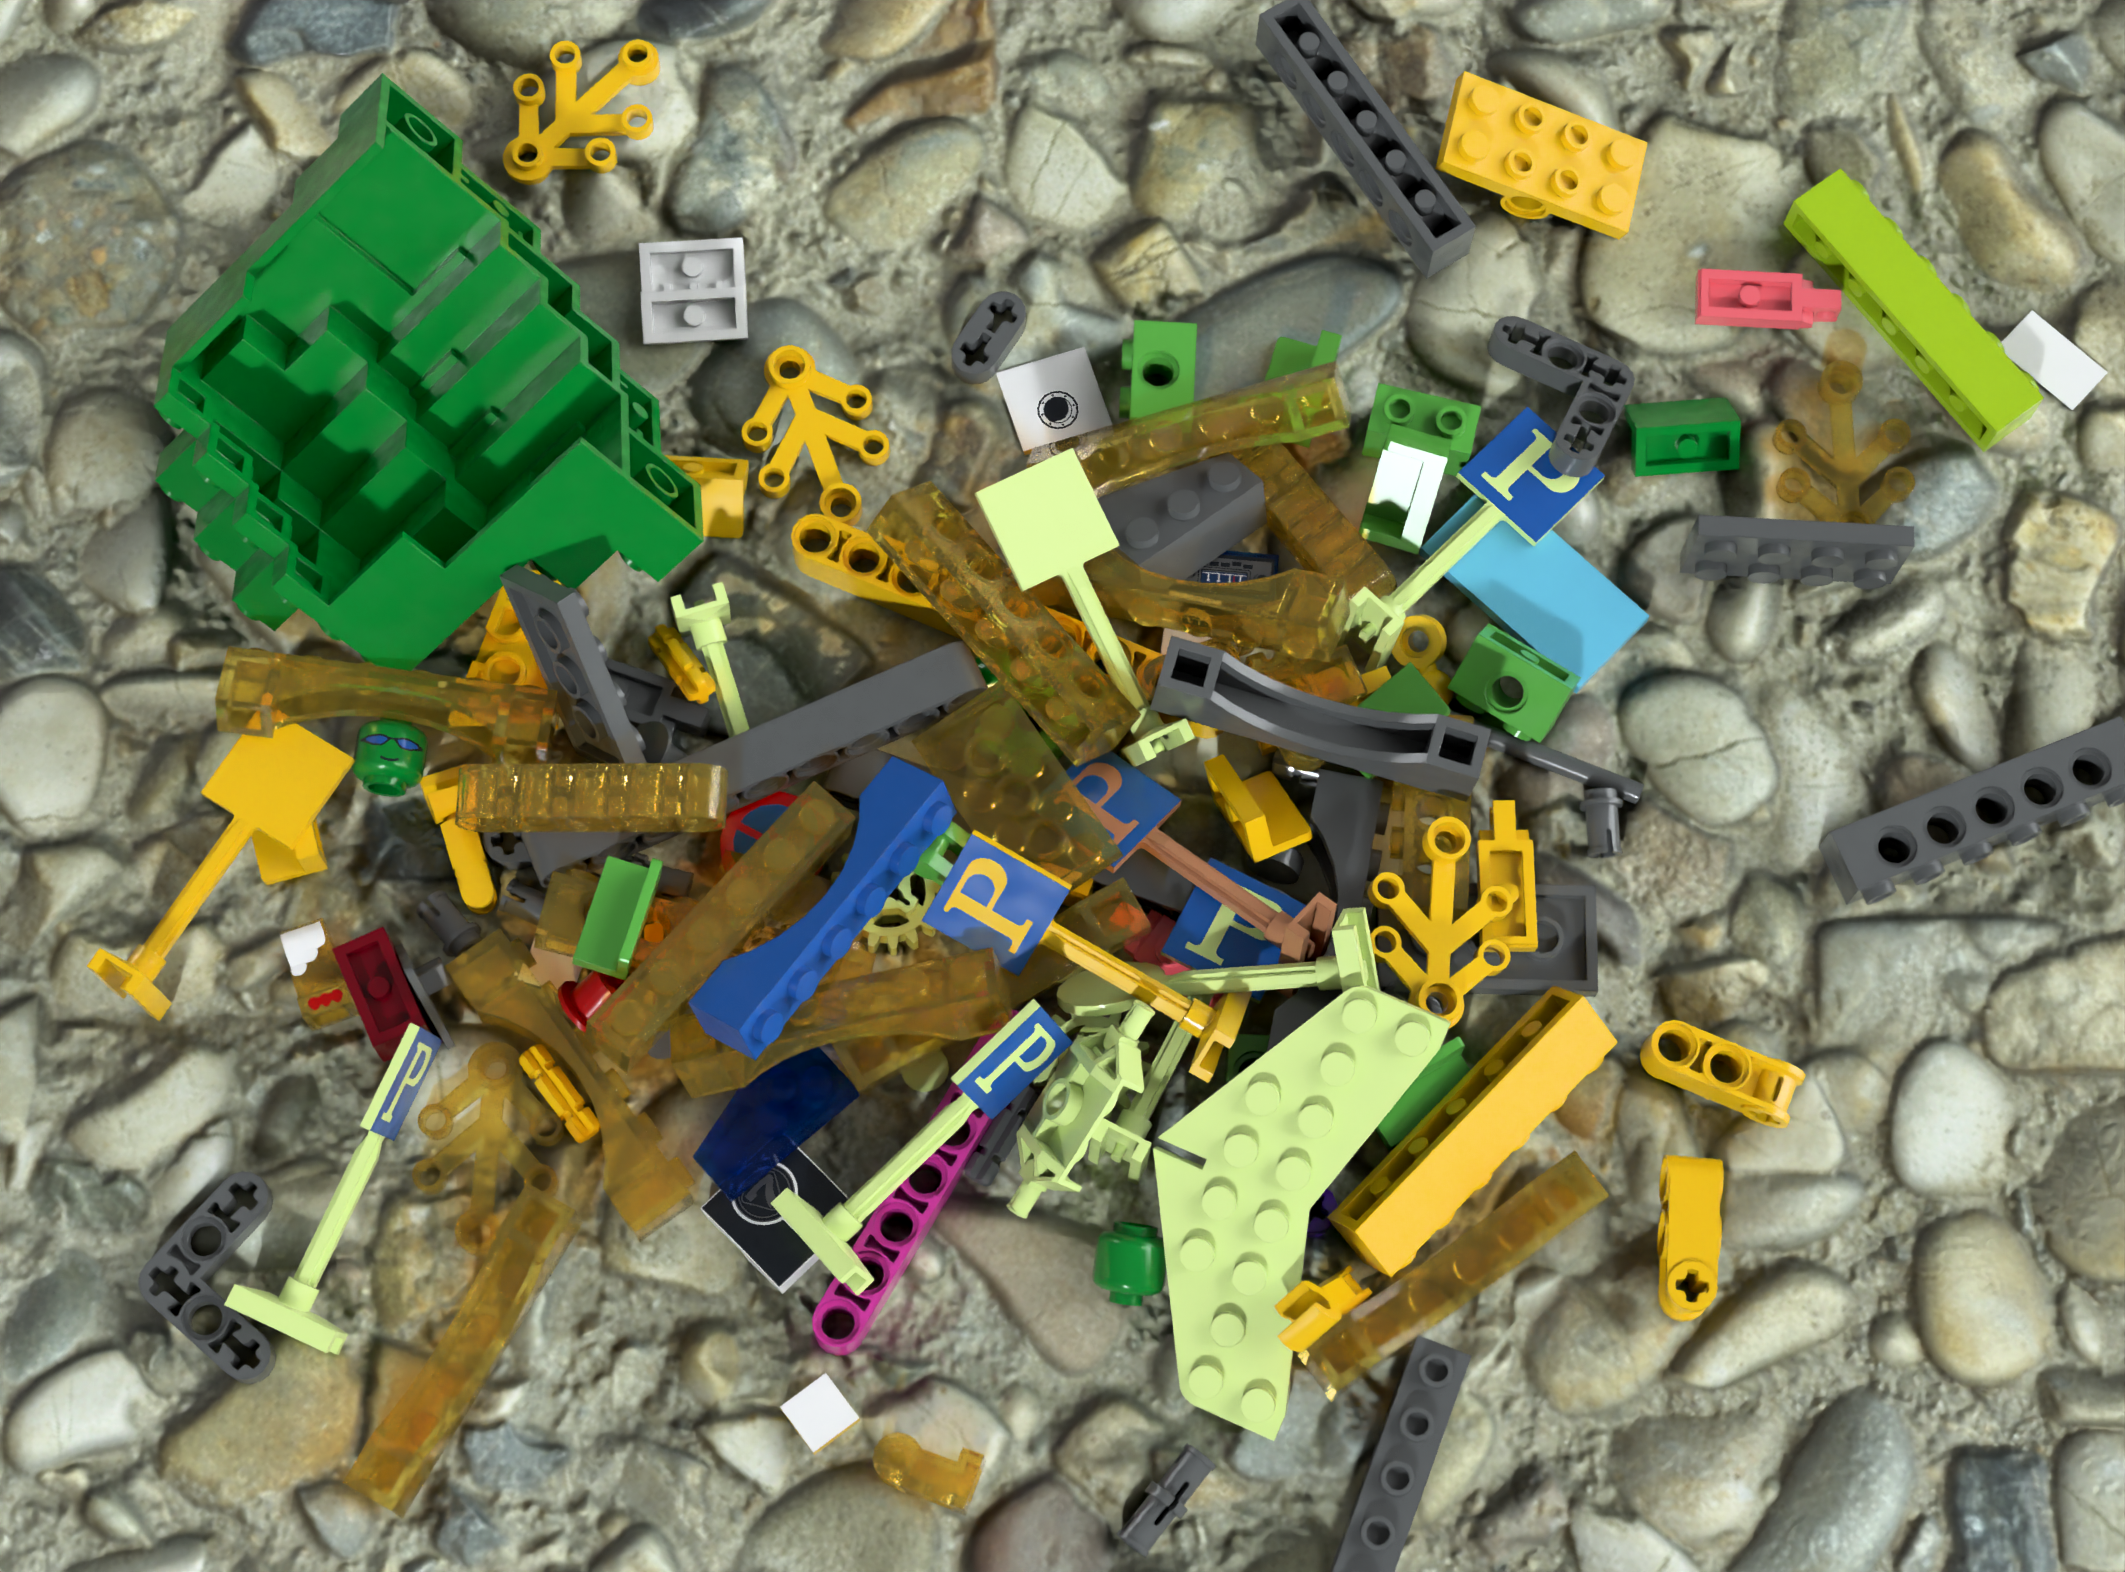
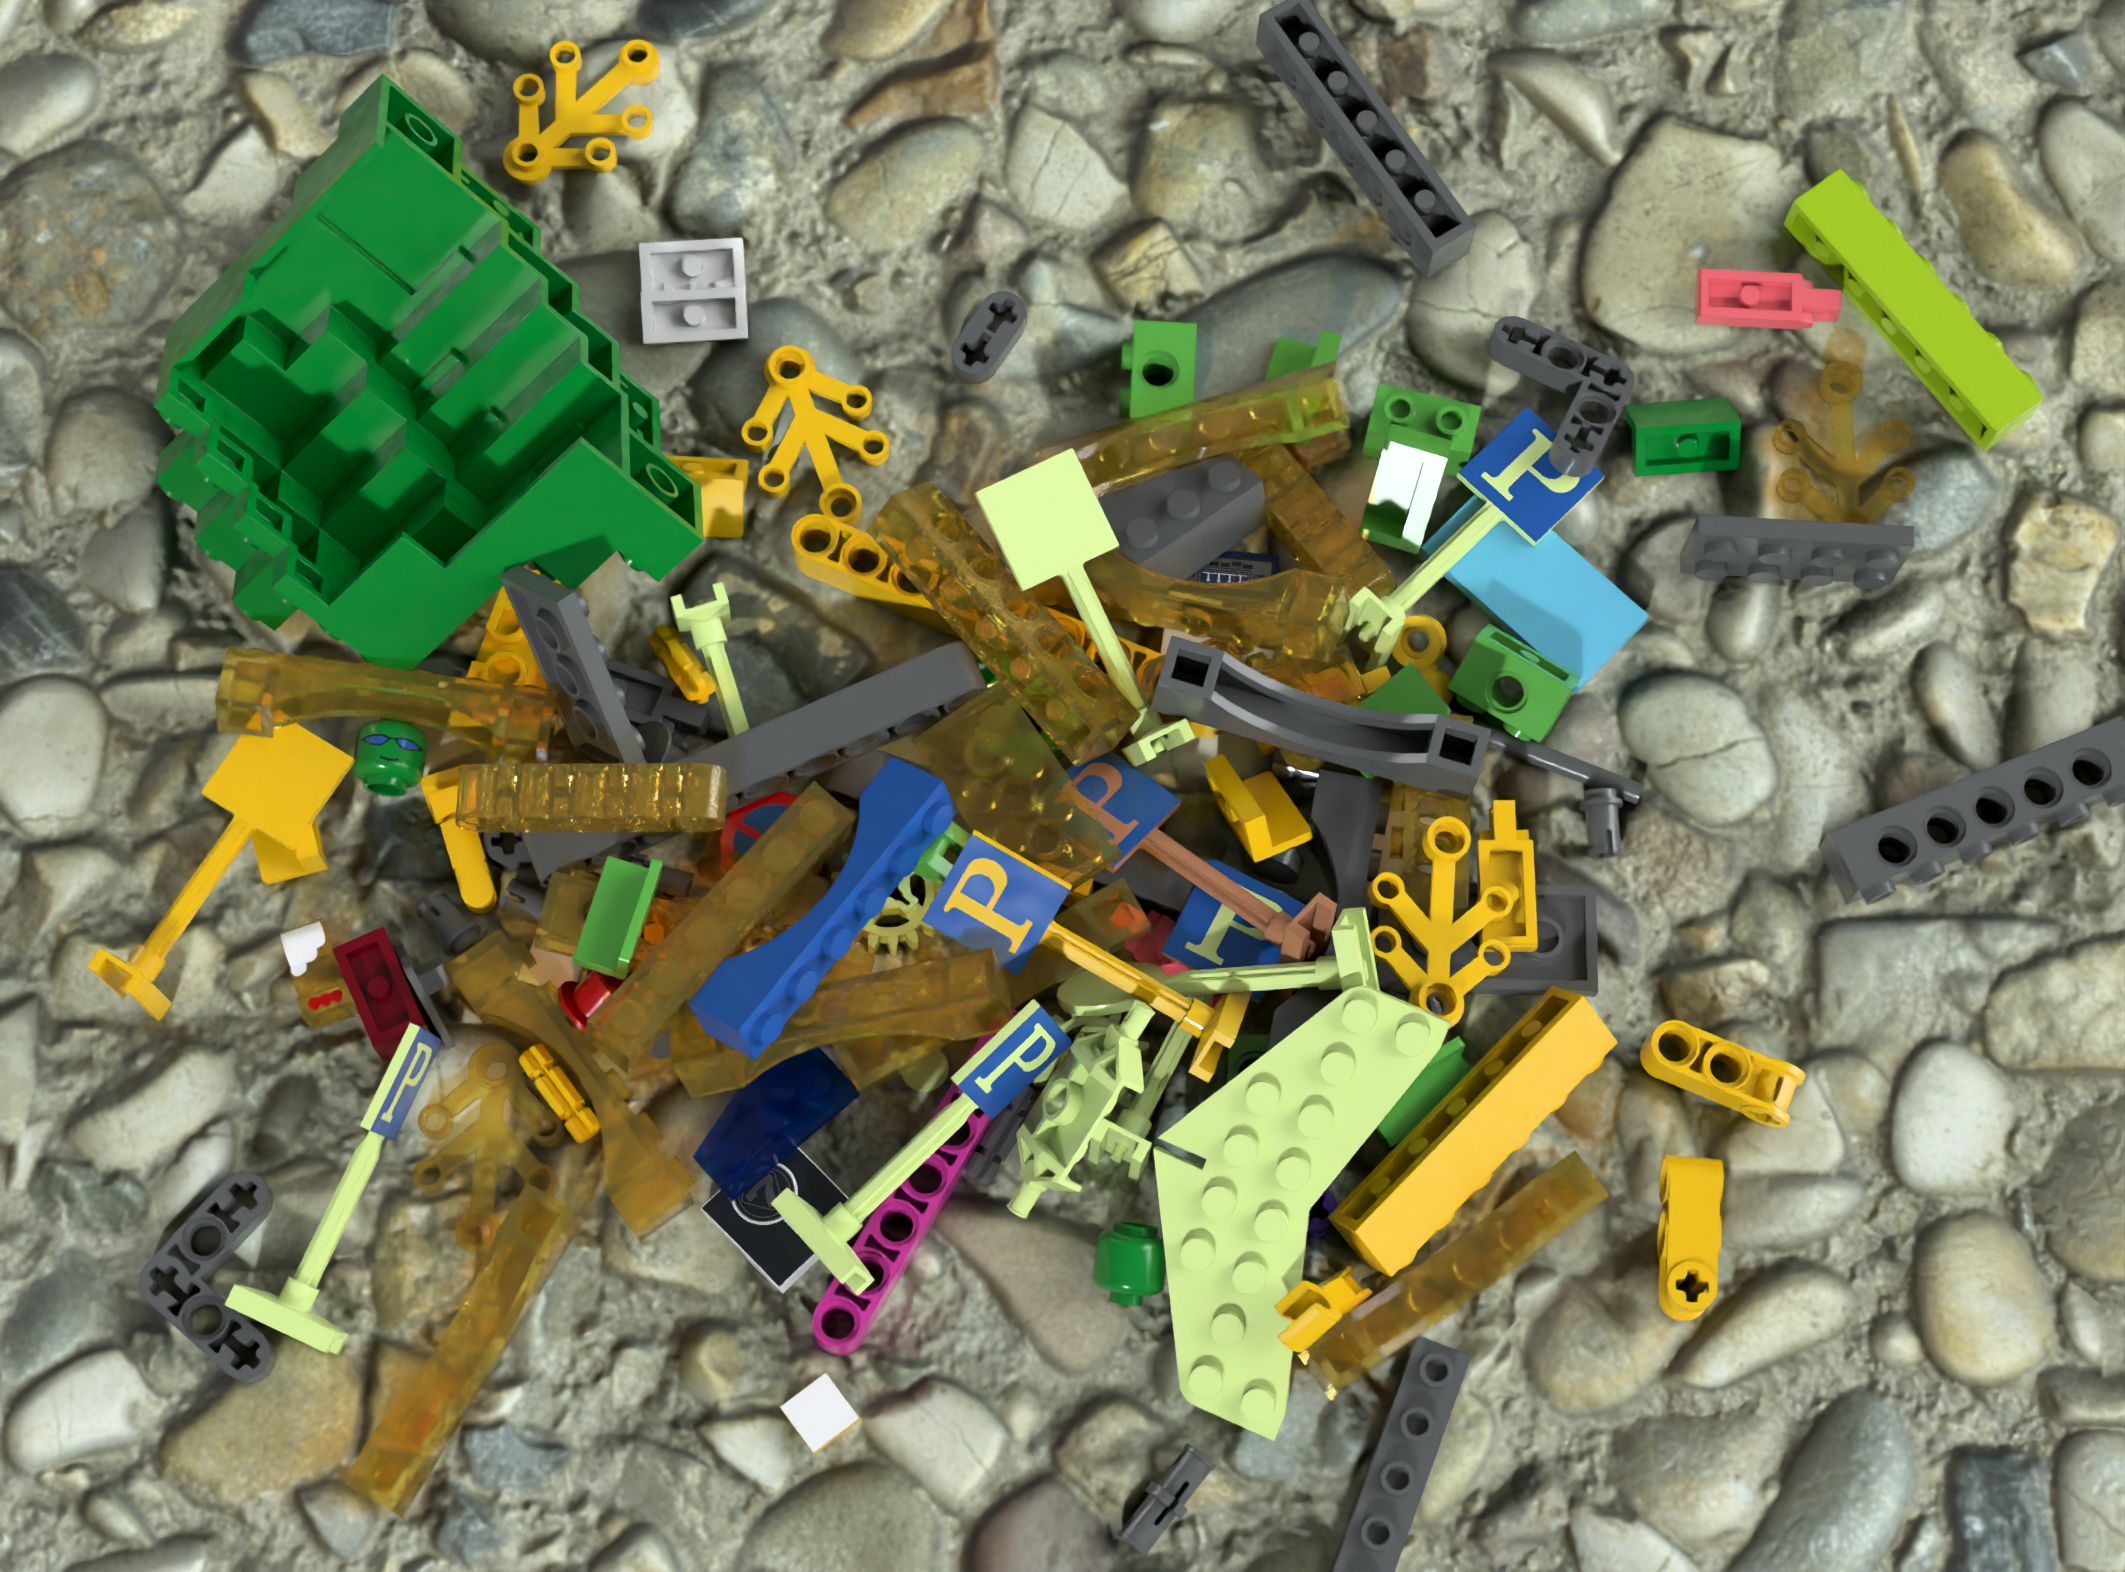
(926, 1474): clear yellow leg -> none
(1053, 399): white sticker -> none
(1541, 157): yellow plate -> none
(2052, 360): white sticker -> none

